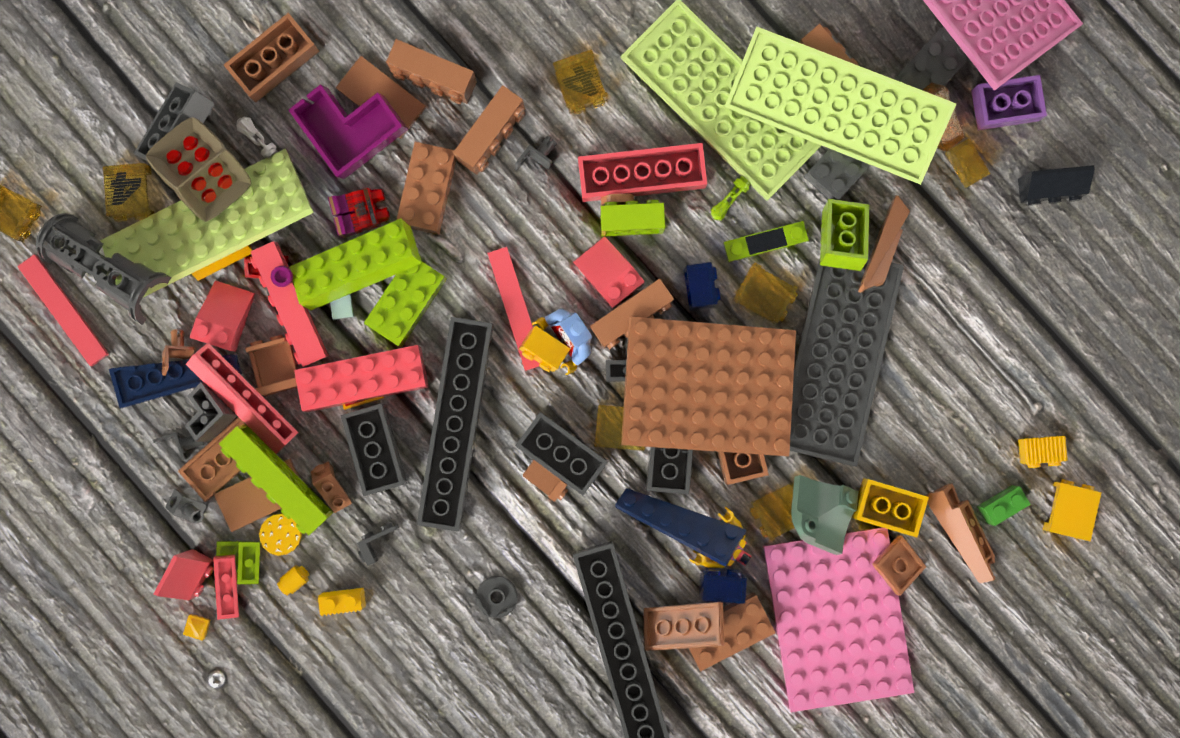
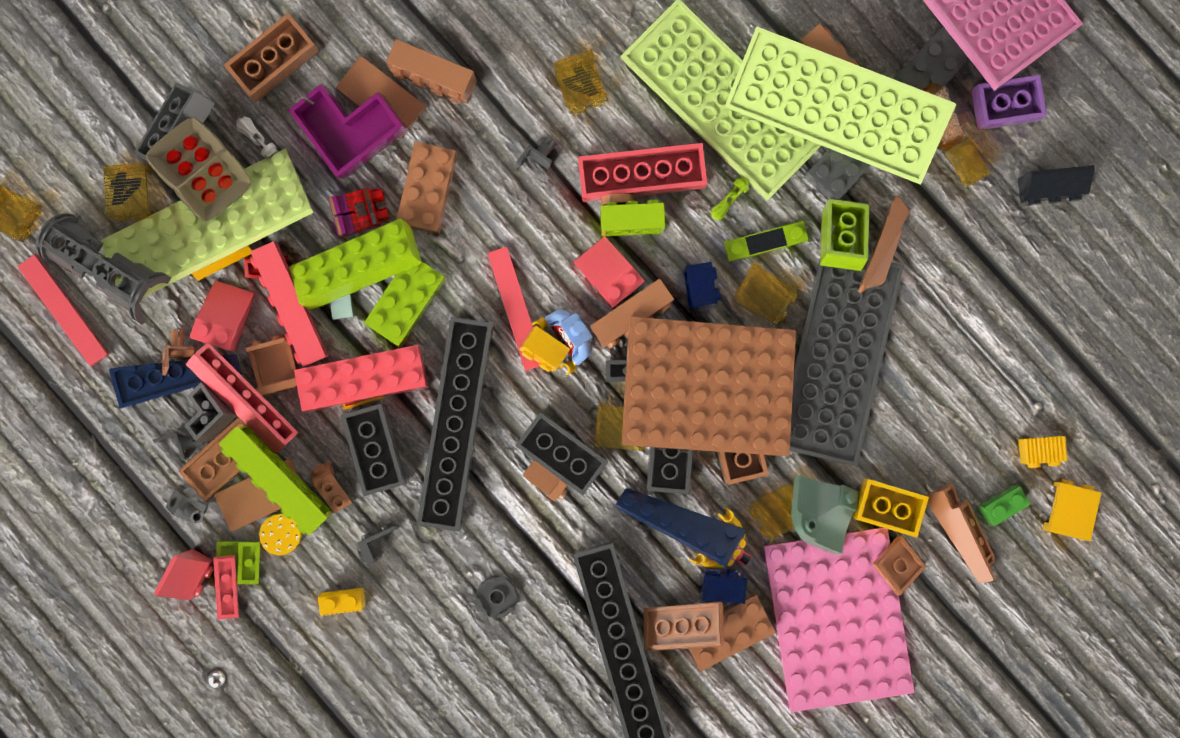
(196, 627): yellow tile -> none
(281, 276): magenta tile -> none
(293, 580): yellow brick -> none
(490, 130): nougat brick -> none

